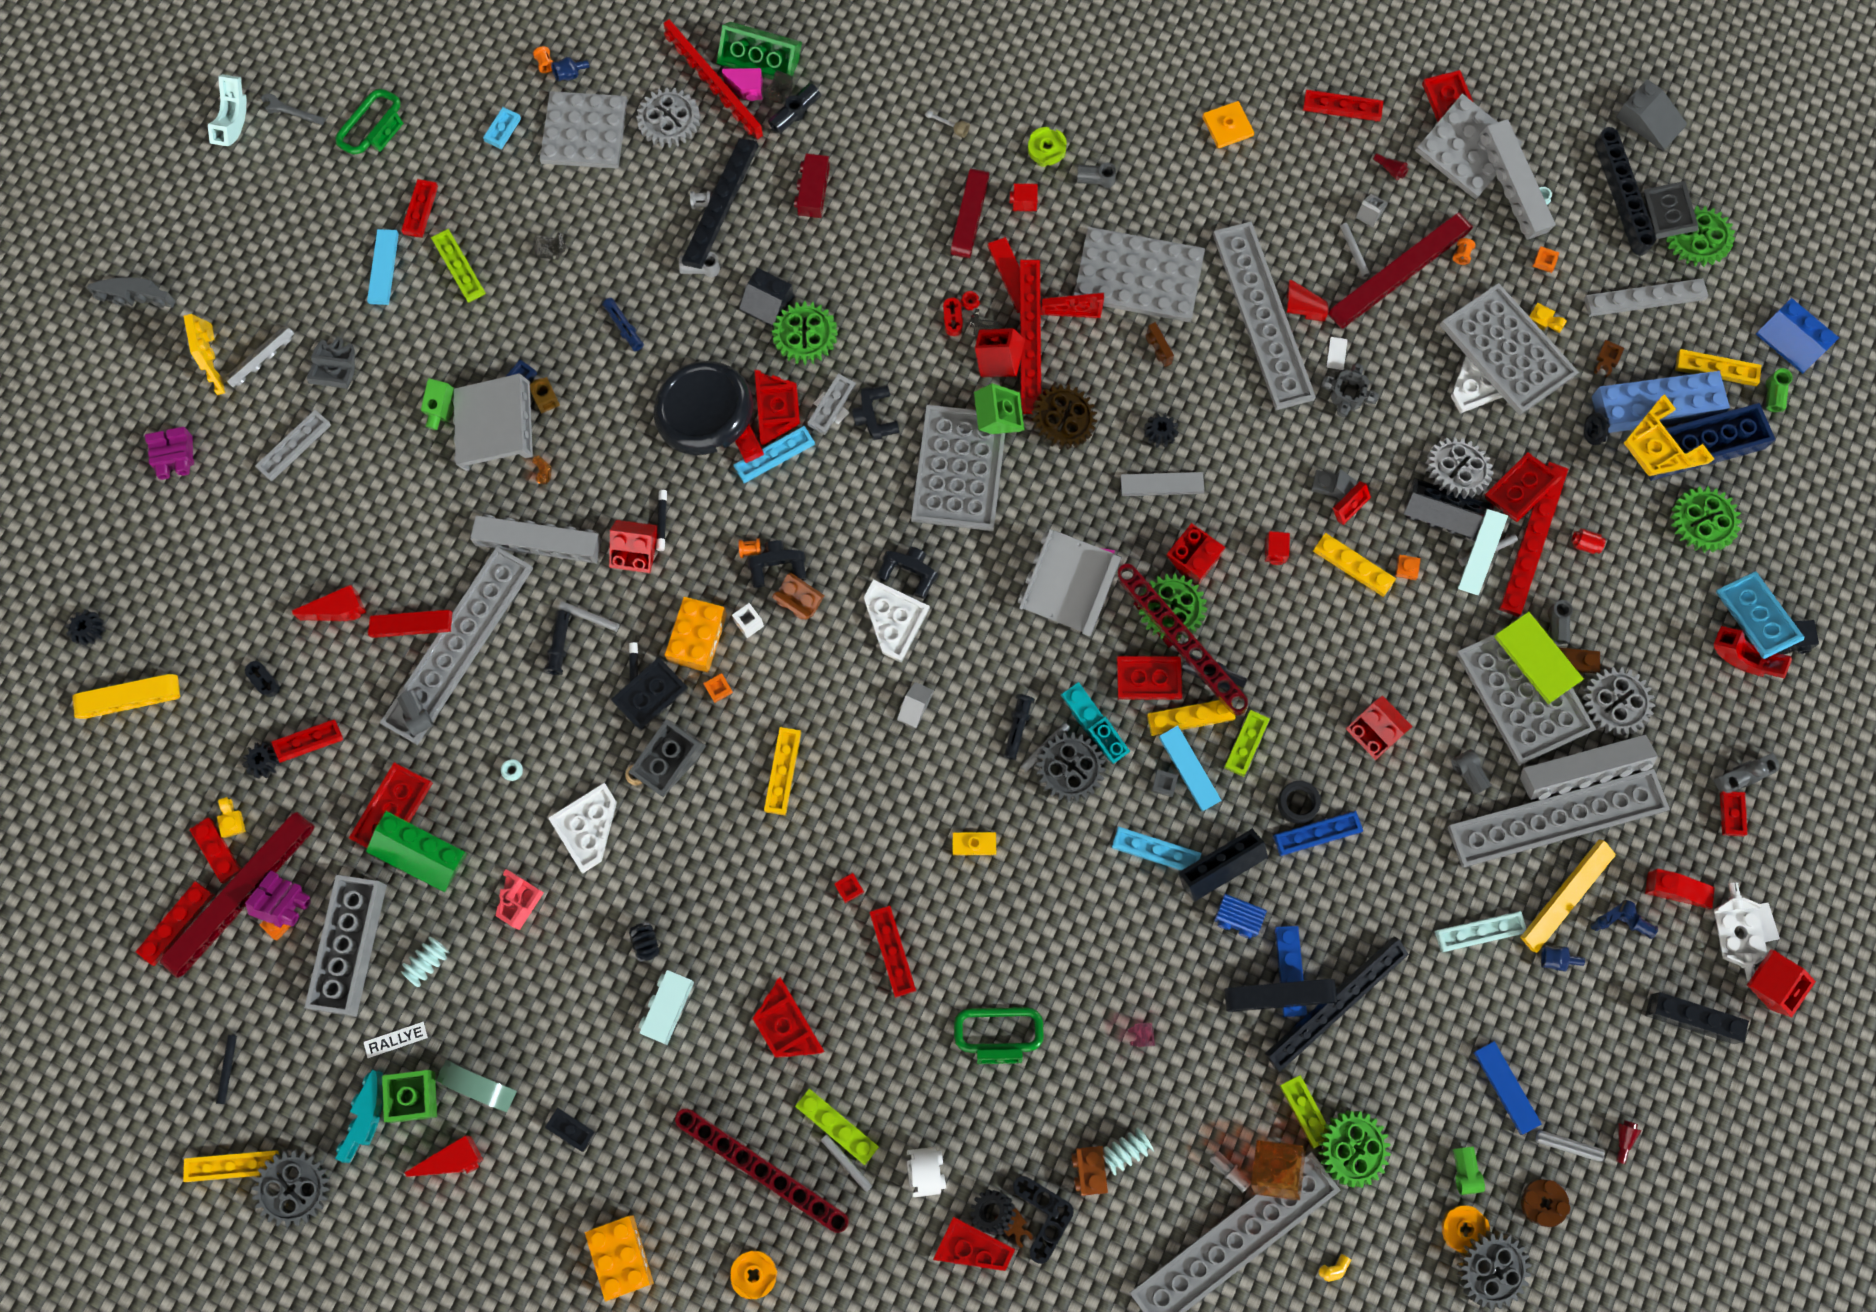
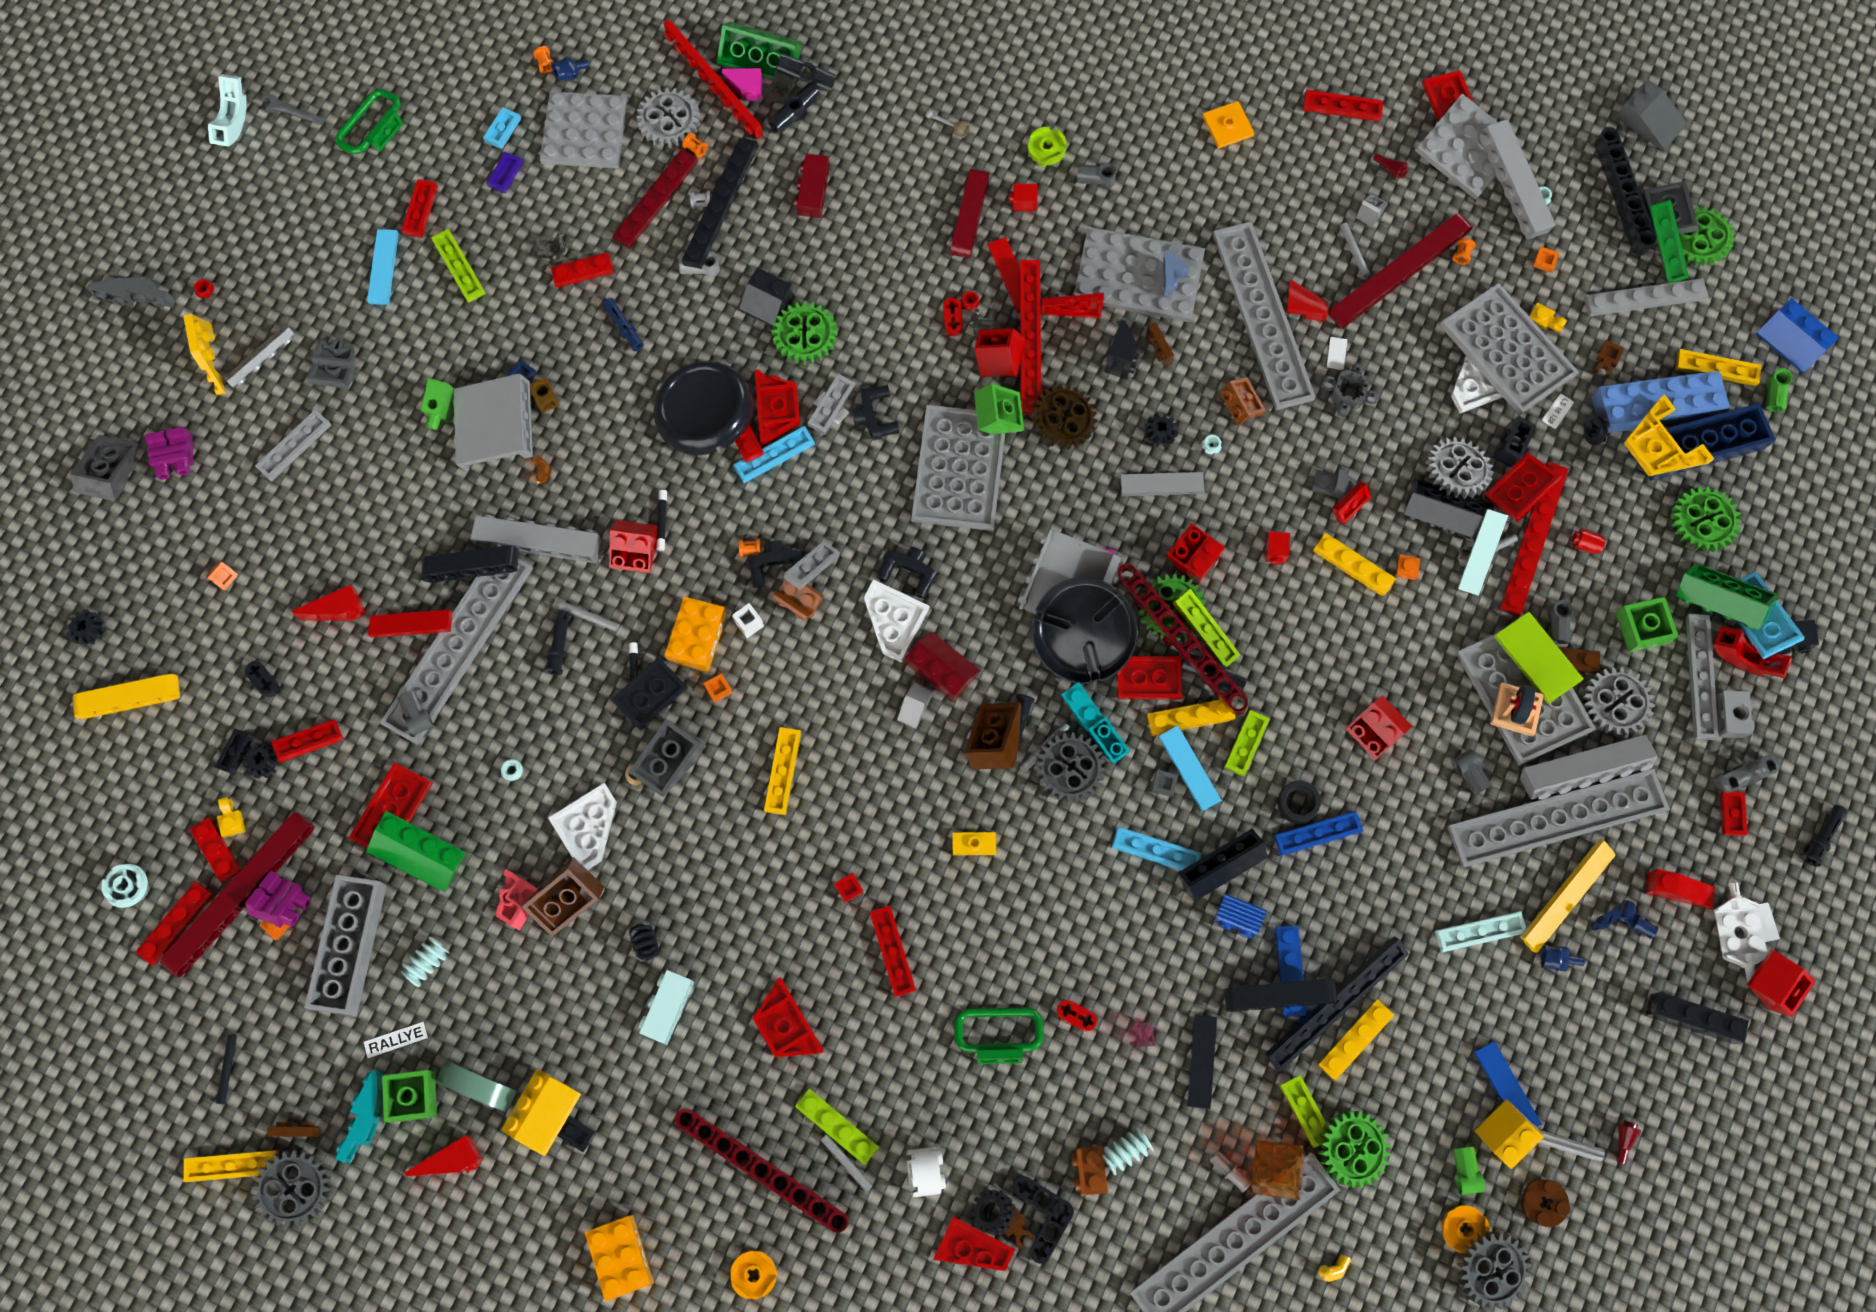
(104, 468): none -> flat silver slope
(125, 885): none -> light aqua cone
(203, 284): none -> red plate
(222, 575): none -> orange plate
(232, 753): none -> black plate
(284, 1130): none -> reddish brown plate
(470, 564): none -> black beam
(505, 172): none -> dark purple tile
(540, 1112): none -> yellow slope
(563, 897): none -> reddish brown slope
(582, 270): none -> red plate
(655, 198): none -> dark red plate
(695, 145): none -> orange bush
(794, 68): none -> black piece
(811, 565): none -> light grey plate
(941, 666): none -> dark red slope
(994, 736): none -> reddish brown slope
(1079, 1010): none -> red beam
(1084, 630): none -> black piece
(1122, 355): none -> black slope
(1172, 269): none -> sand blue slope
(1202, 1062): none -> black tile
(1206, 628): none -> lime plate
(1211, 439): none -> light aqua plate
(1242, 400): none -> dark orange bracket
(1355, 1040): none -> yellow plate
(1509, 1134): none -> yellow slope
(1514, 441): none -> black brick
(1517, 709): none -> light nougat plate
(1557, 411): none -> white sticker
(1647, 624): none -> bright green brick
(1669, 241): none -> green tile
(1702, 677): none -> light grey plate
(1727, 596): none -> green slope
(1728, 724): none -> light grey brick
(1821, 843): none -> black pin

